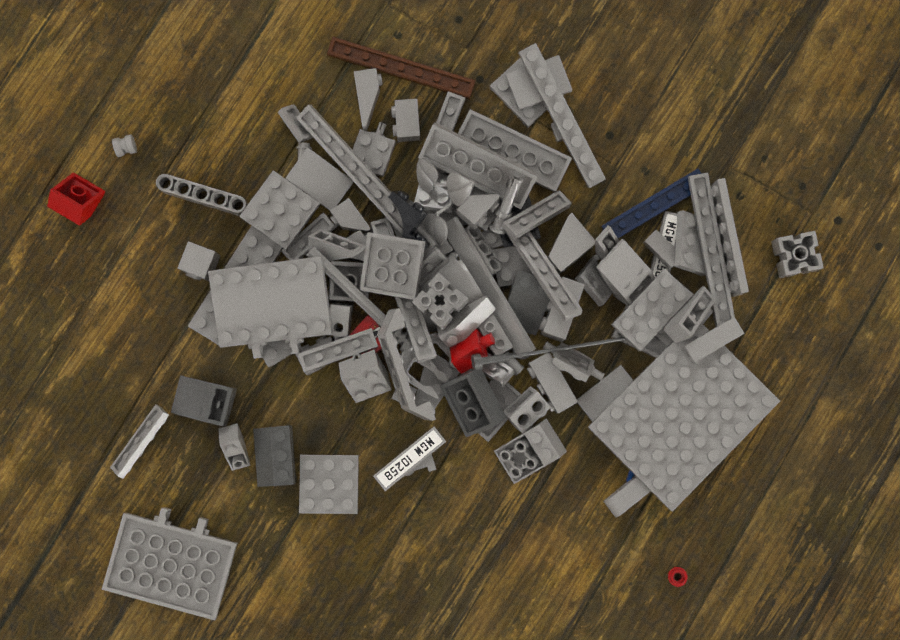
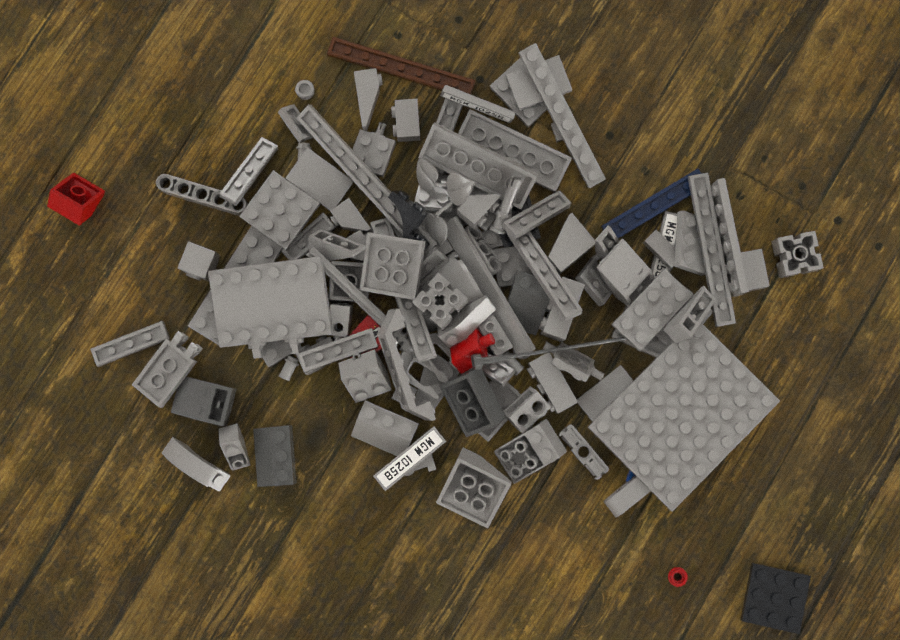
(124, 145): light grey wheel -> none
(130, 343): none -> light grey tile
(139, 441): light grey plate -> none
(167, 369): none -> light grey tile
(170, 564): light grey hinge -> none
(195, 466): none -> light grey arch
(248, 171): none -> light grey tile
(289, 367): none -> light grey pin
(304, 89): none -> light grey tile
(328, 484): light grey plate -> none
(384, 429): none -> light grey slope
(474, 488): none -> light grey slope
(477, 104): none -> light grey tile
(592, 461): none -> light grey piece
(713, 340): light grey tile -> none
(755, 269): none -> light grey brick
(775, 598): none -> black plate

